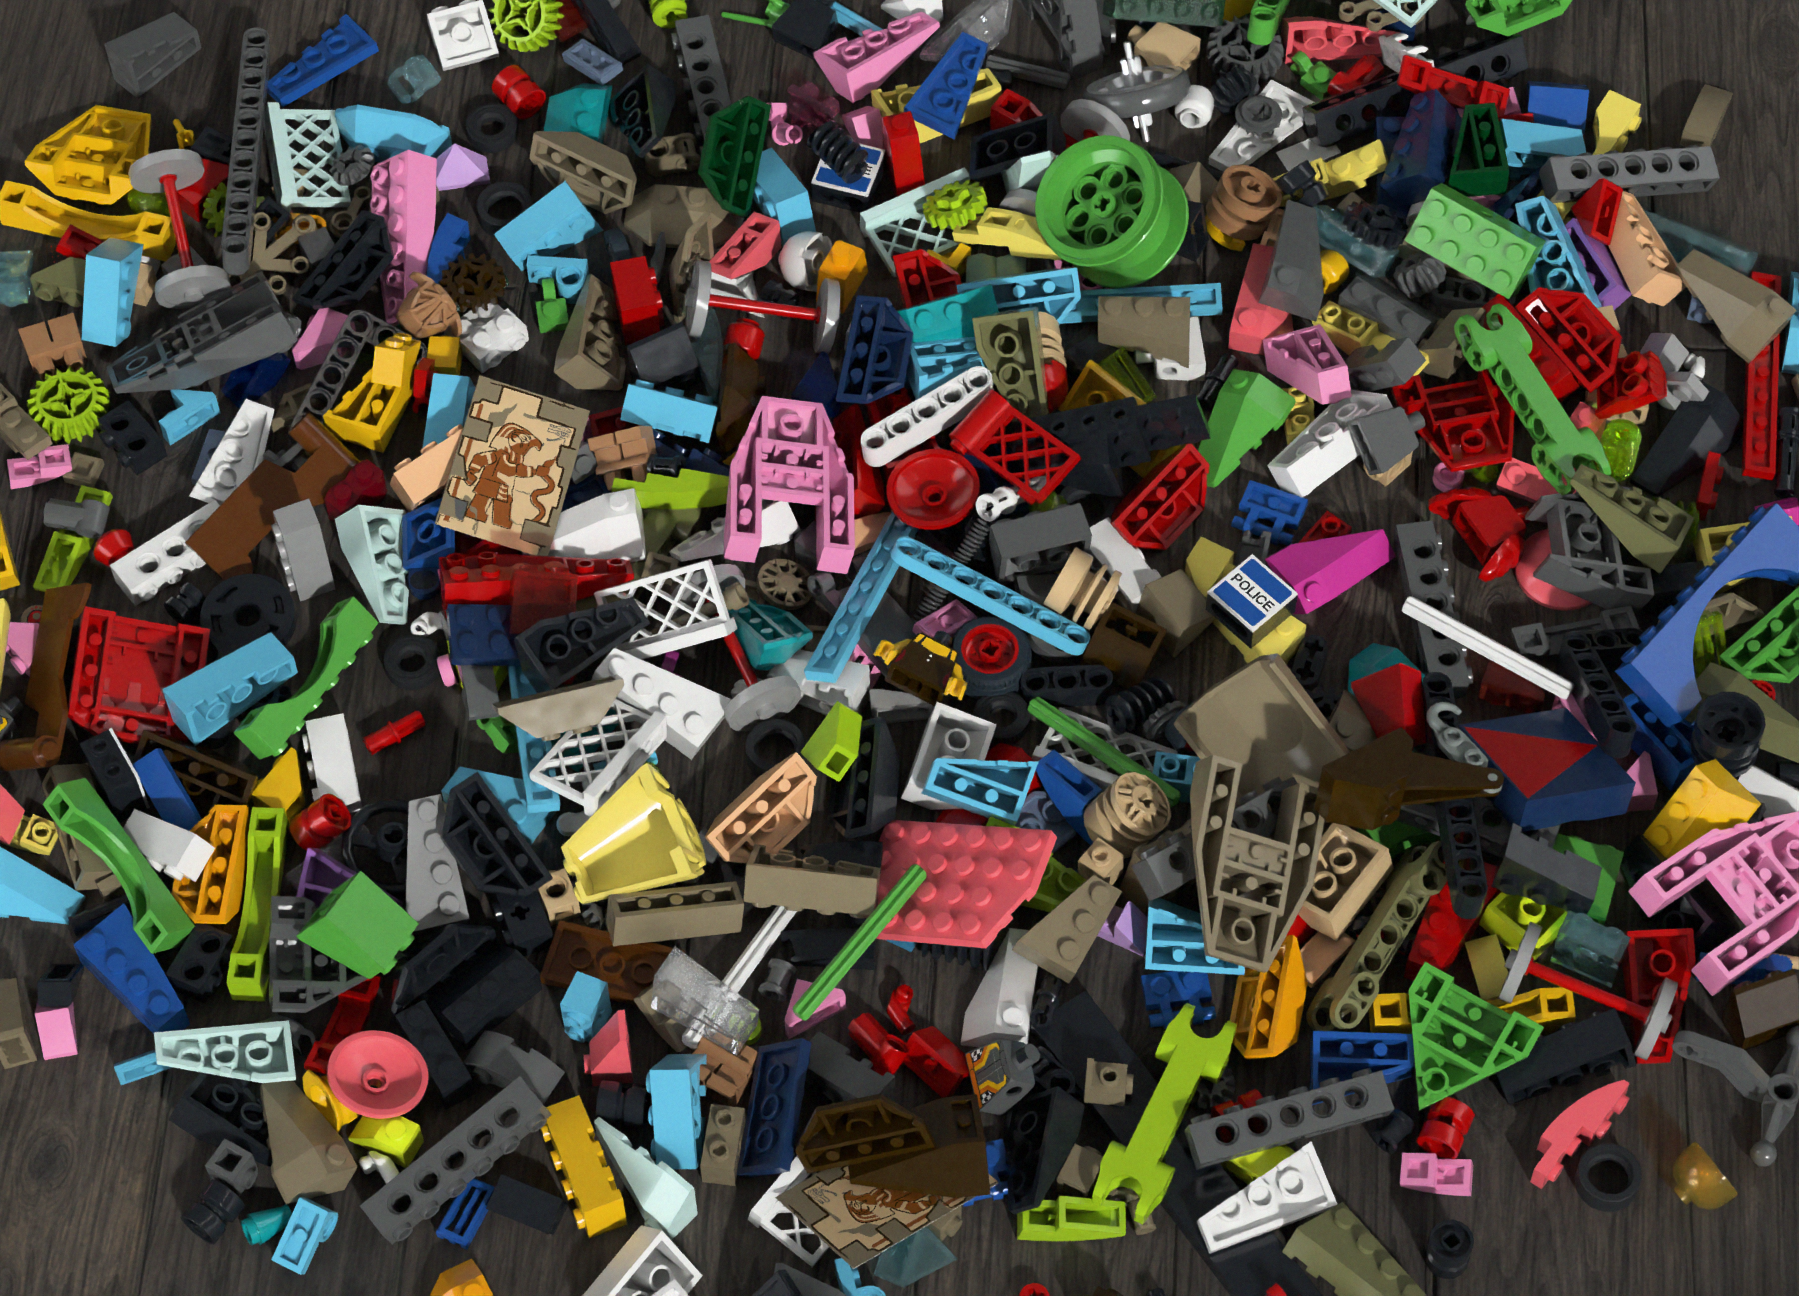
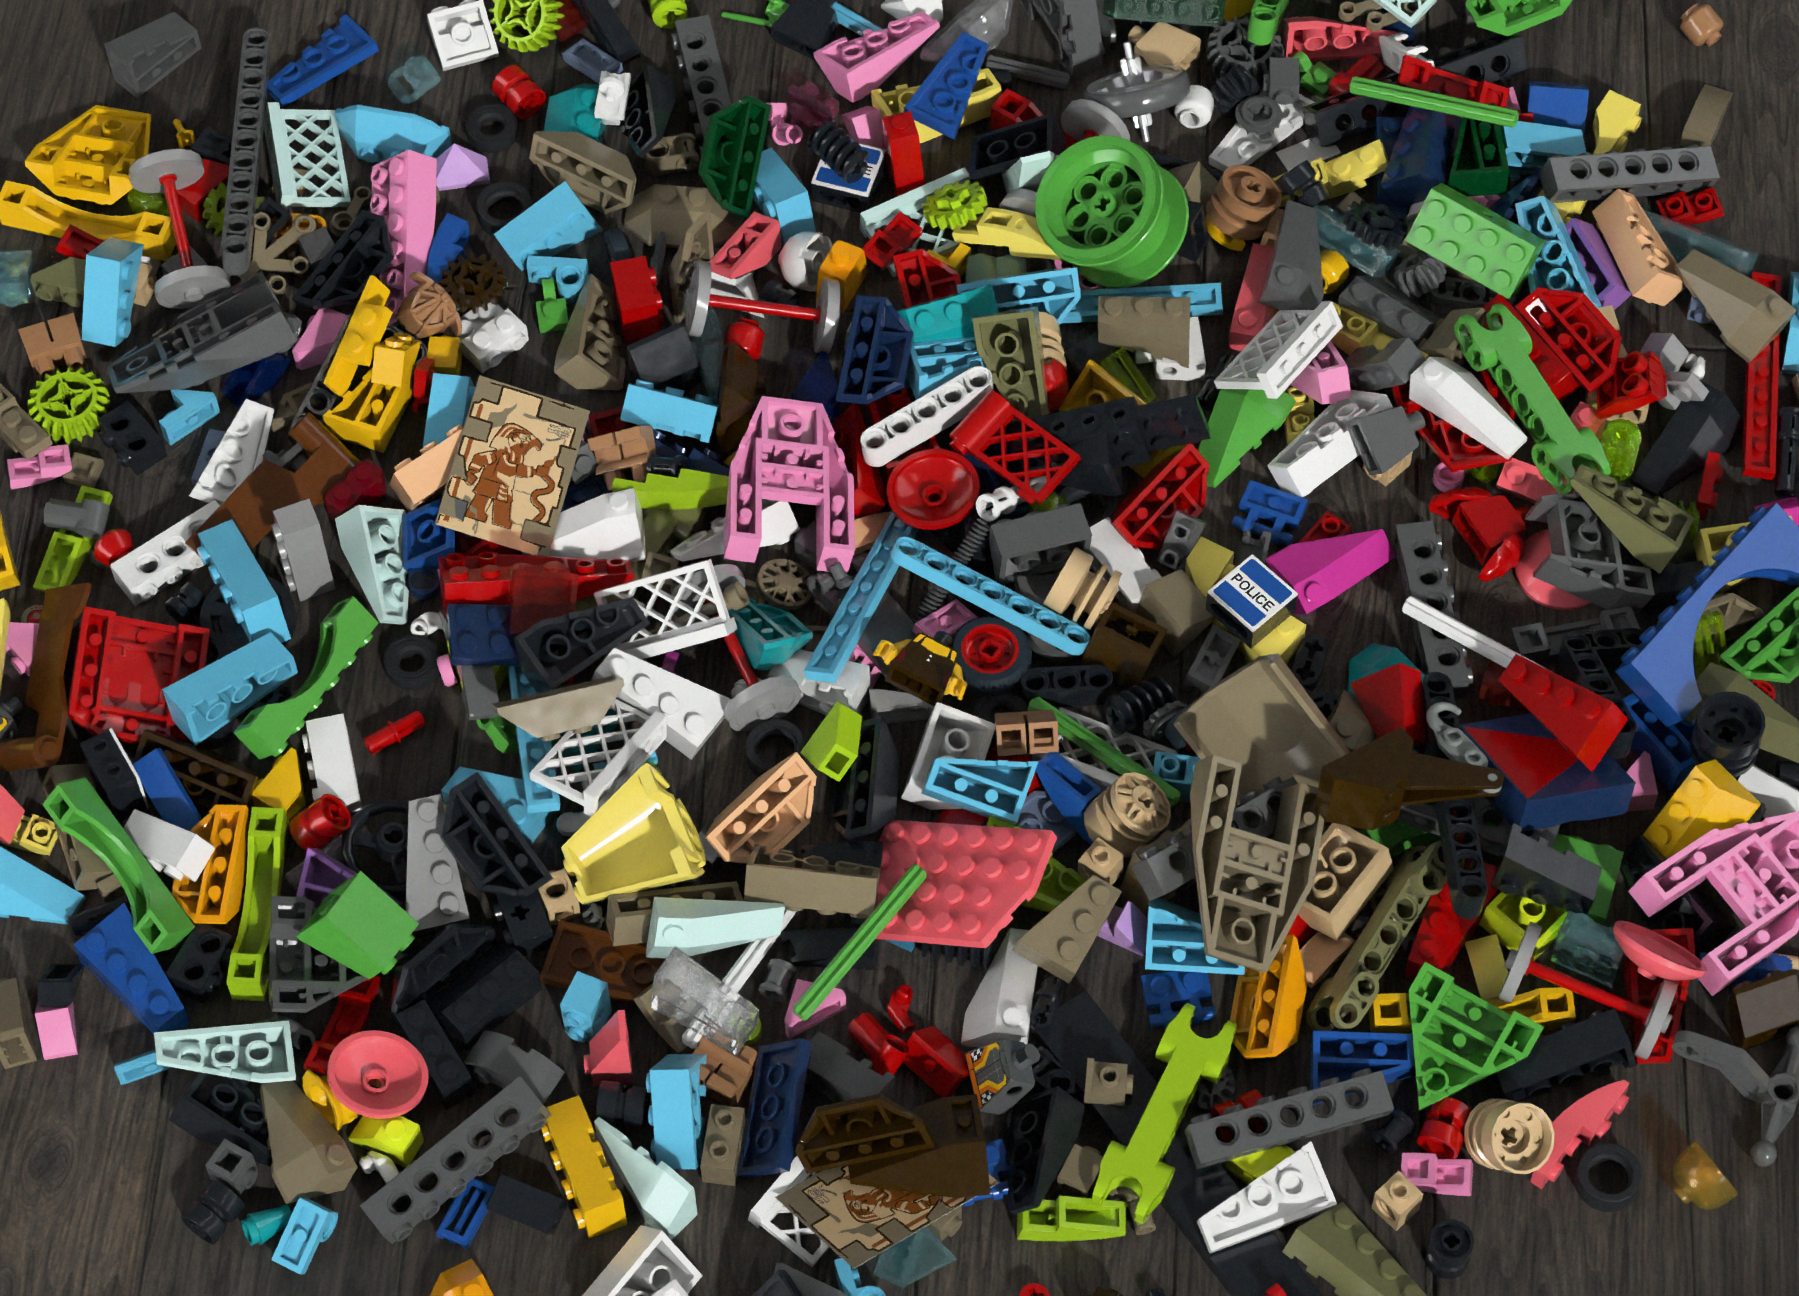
(242, 582): none -> medium azure wedge
(347, 173): dark grey gear -> none
(361, 336): none -> yellow bracket
(612, 97): none -> white hips
(709, 925): none -> light aqua wedge
(841, 578): none -> dark grey bar
(893, 240): none -> red slope
(1017, 728): none -> medium nougat hips
(1180, 540): none -> dark grey hips
(1211, 660): none -> dark grey hinge
(1281, 350): none -> white fence
(1282, 80): none -> dark grey brick
(1397, 1200): none -> tan brick
(1434, 101): none -> bright green axle
(1464, 403): none -> white wedge
(1509, 1136): none -> tan wheel
(1567, 710): none -> red wedge
(1598, 210): red slope -> none
(1657, 954): none -> coral dish
(1693, 208): none -> red slope
(1701, 25): none -> medium nougat head

